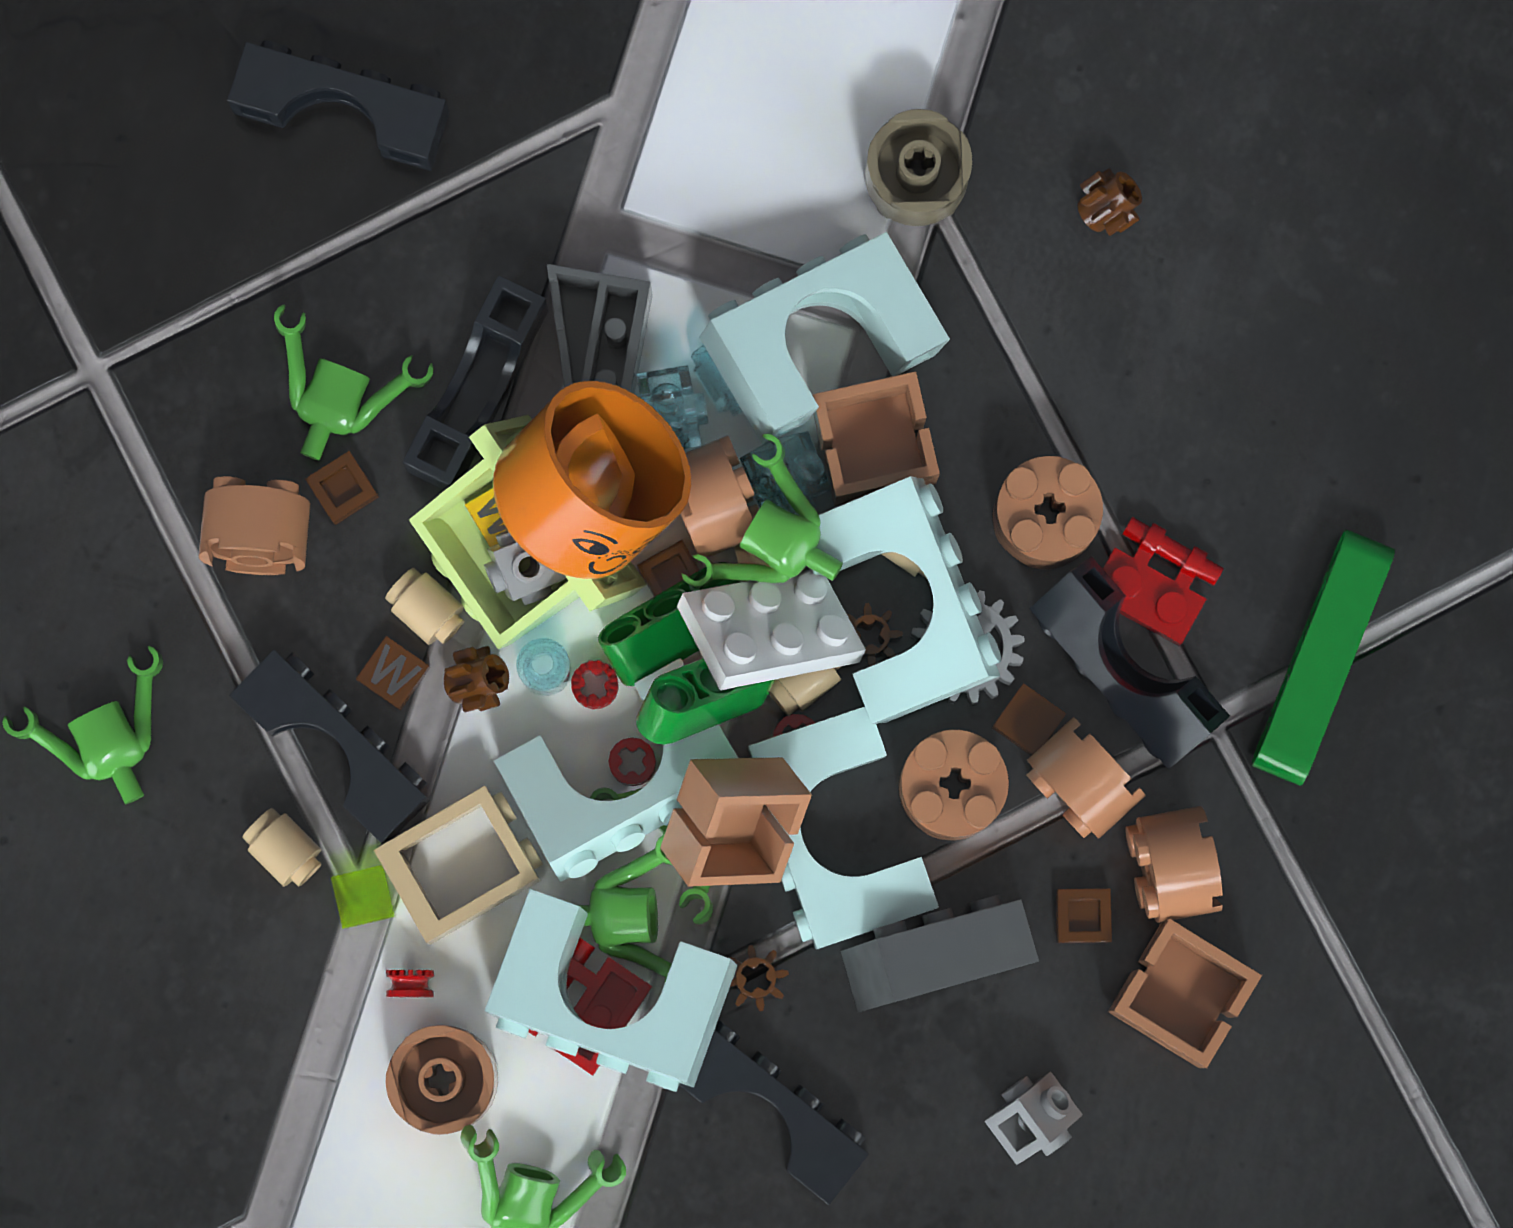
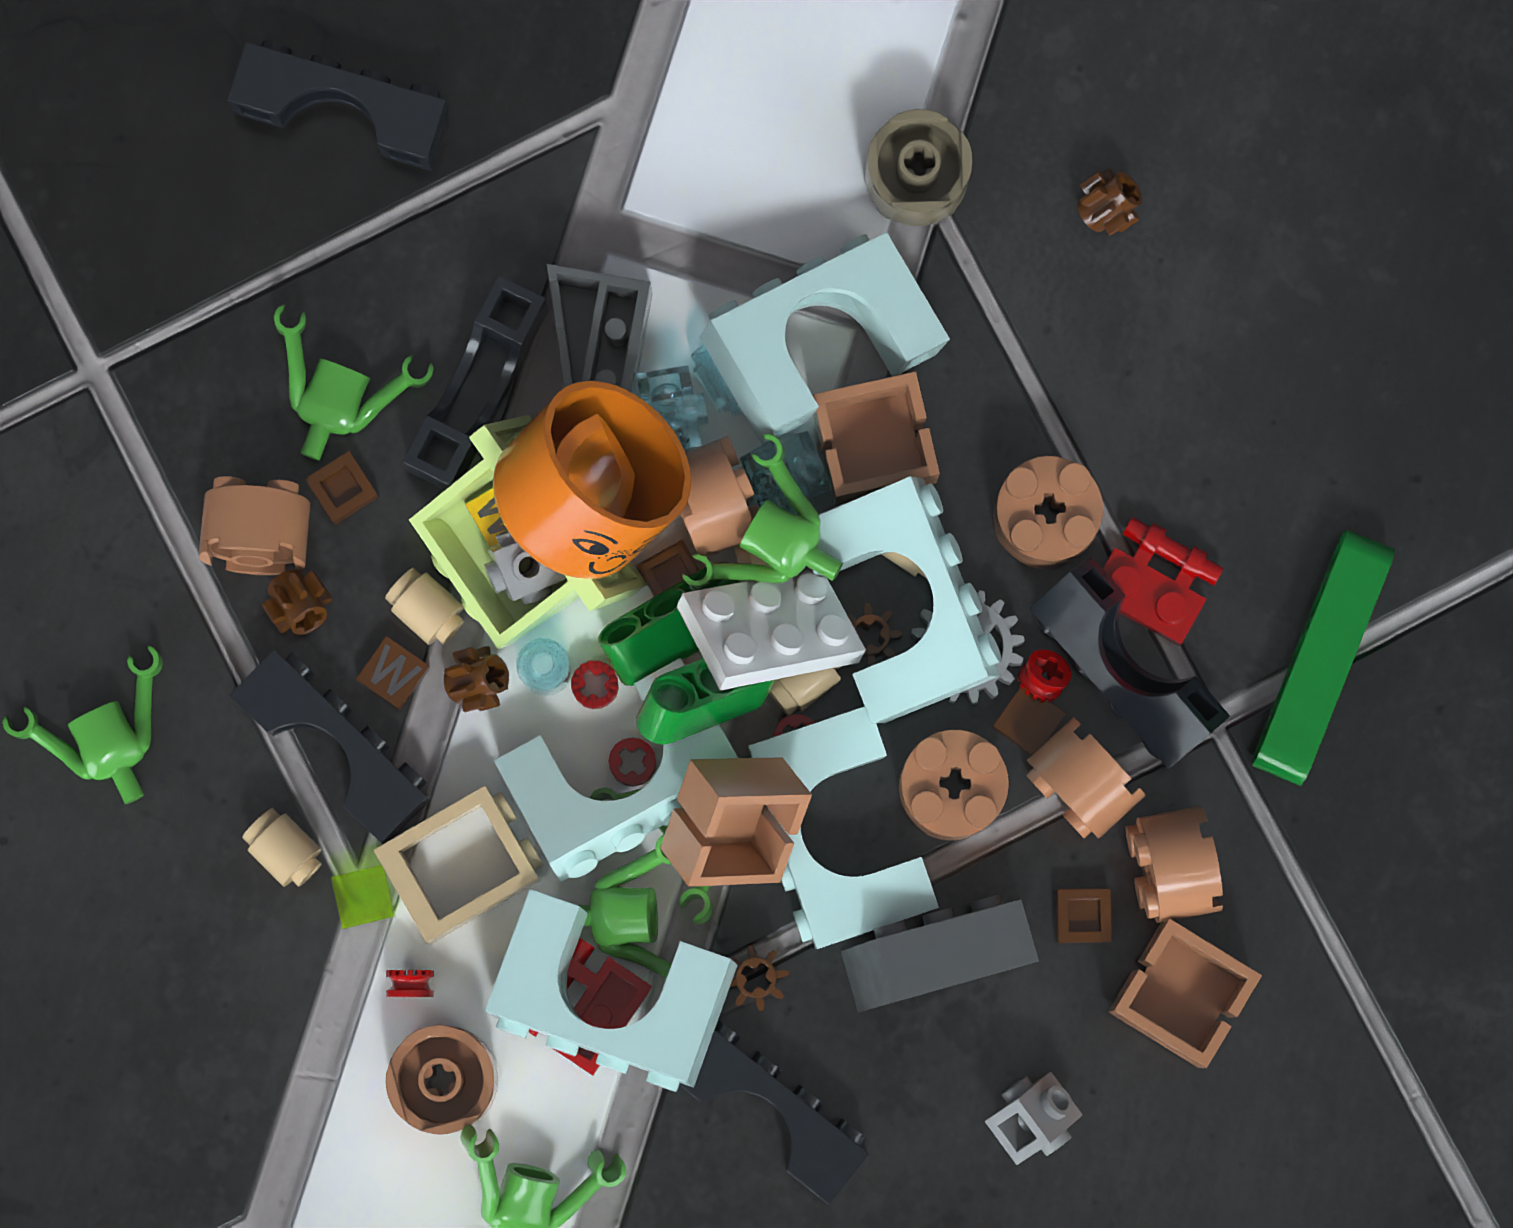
(297, 602): none -> reddish brown gear
(1058, 673): none -> red bush

